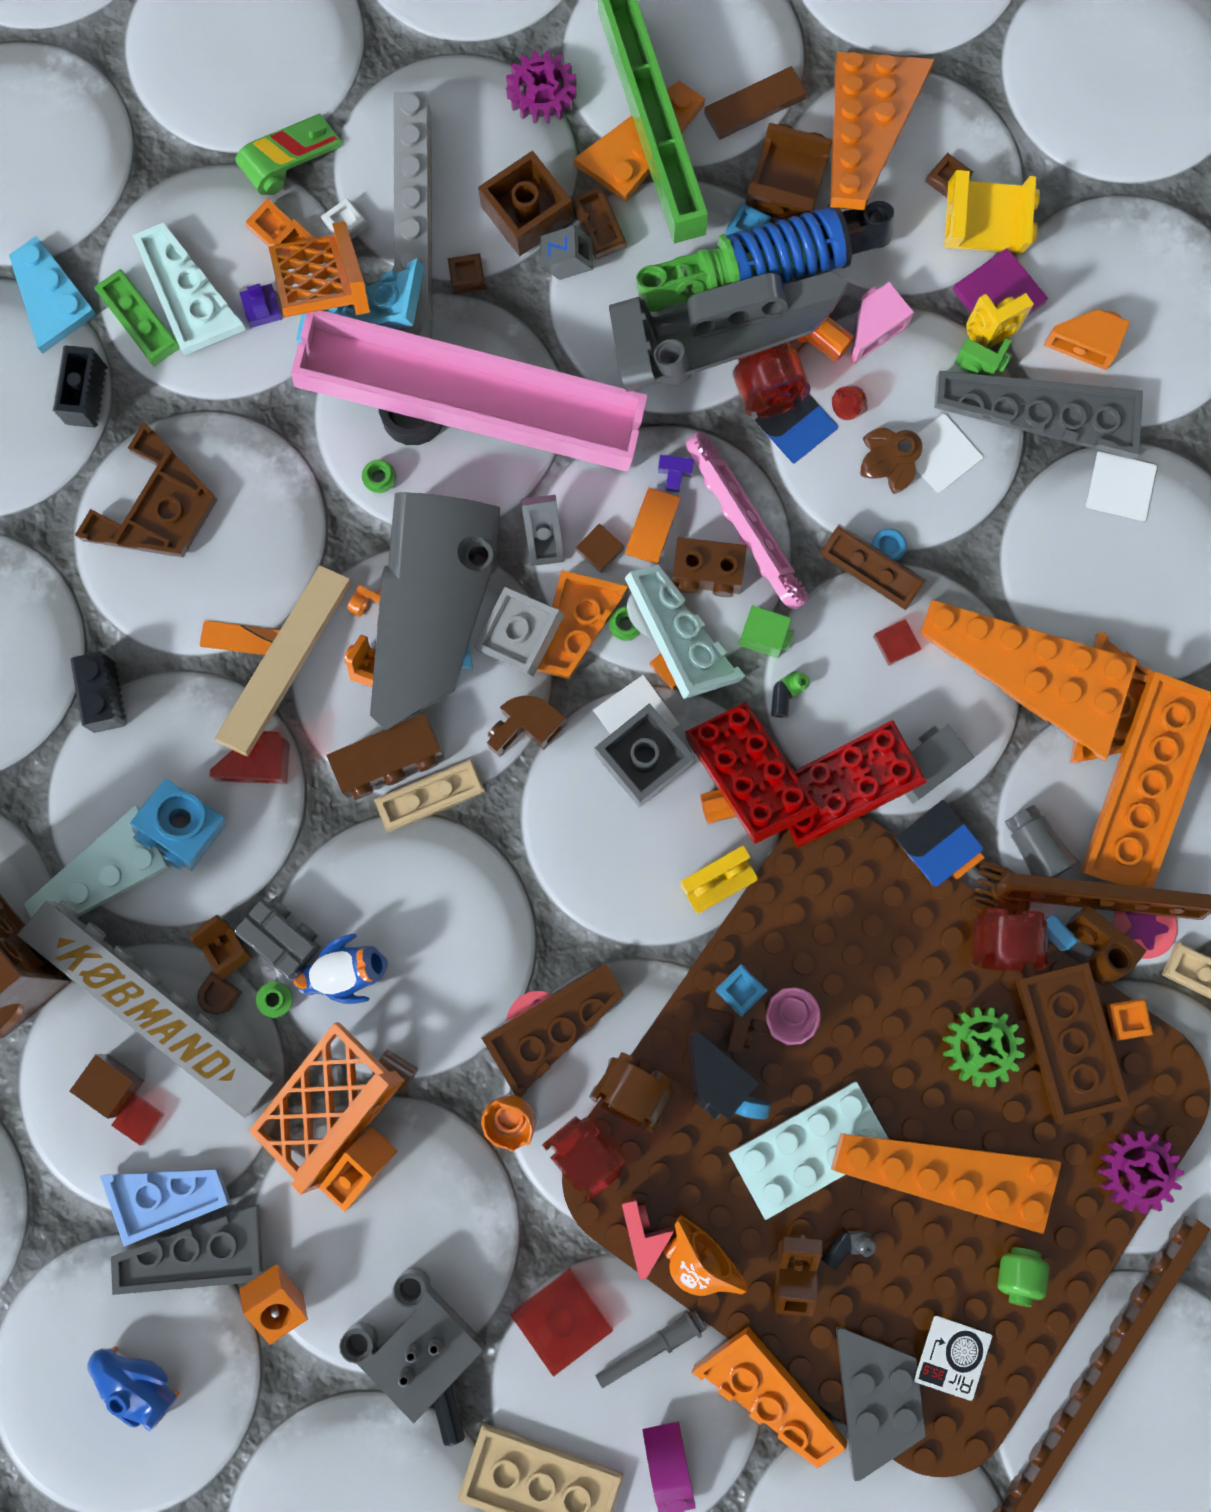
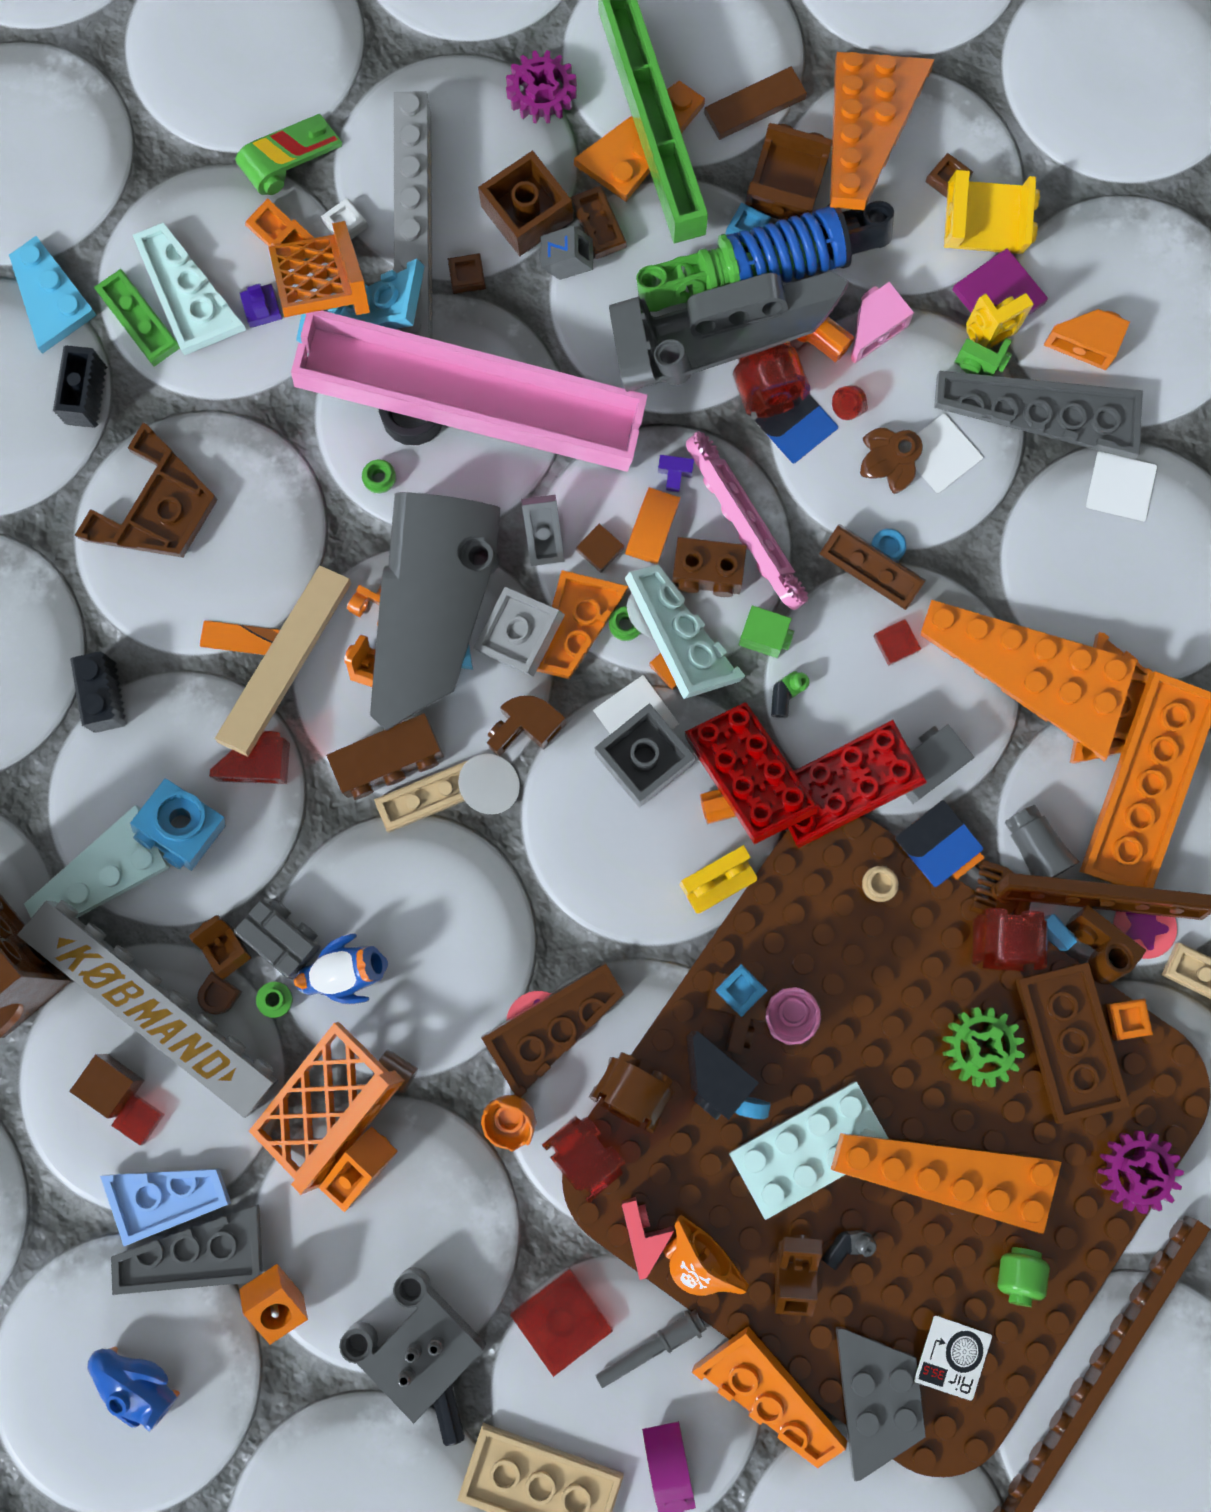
(489, 784): none -> white sticker
(880, 884): none -> tan plate

